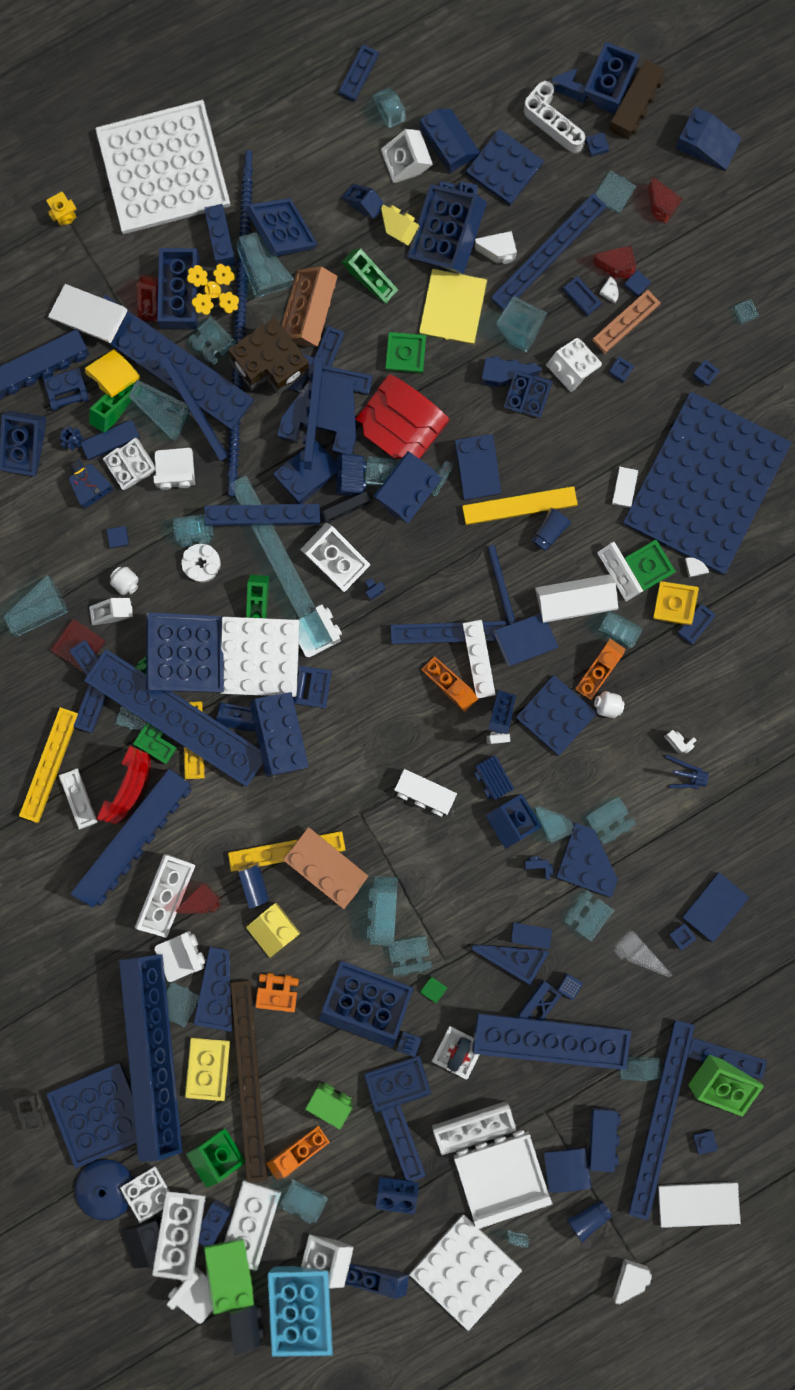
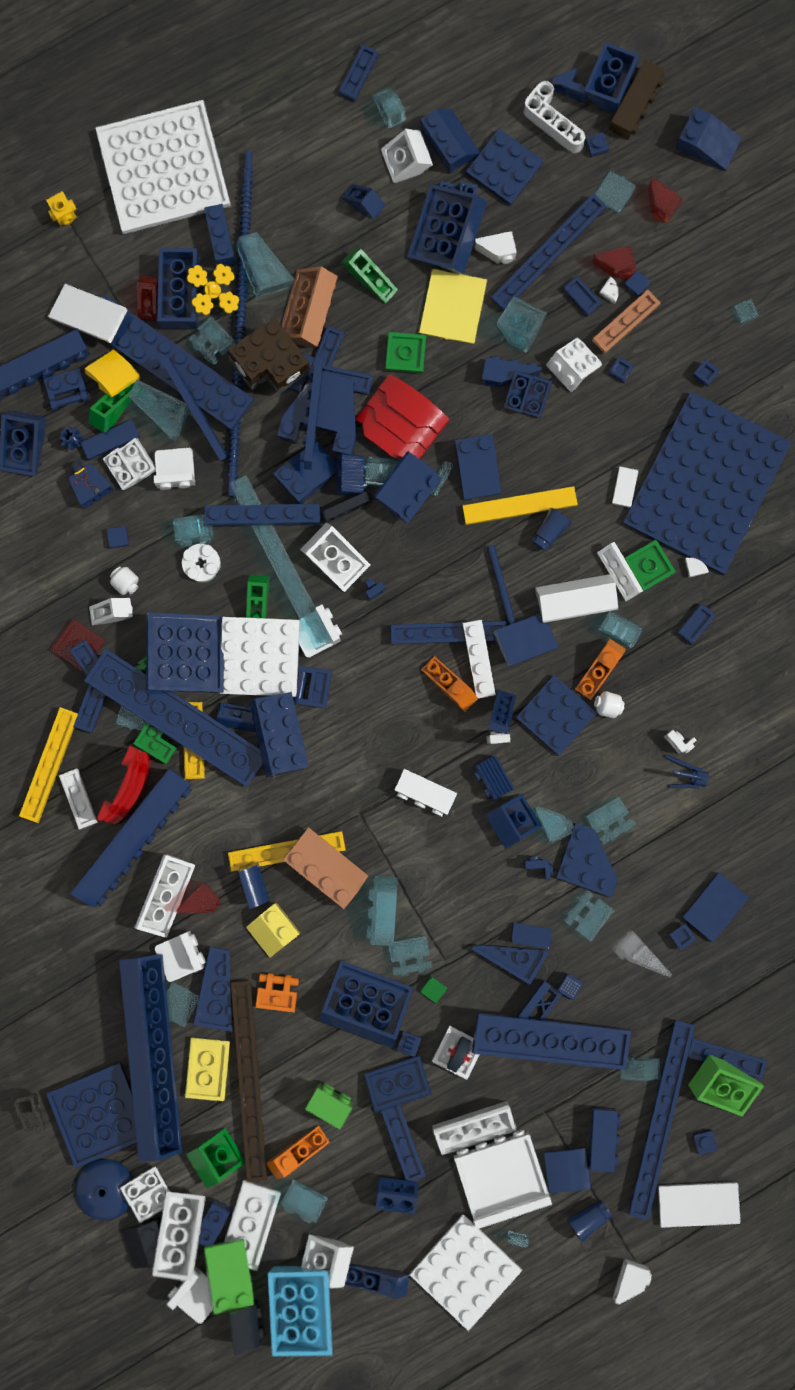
(36, 608): clear light blue wedge -> none
(281, 227): dark blue plate -> none
(397, 225): light yellow slope -> none
(676, 603): yellow plate -> none

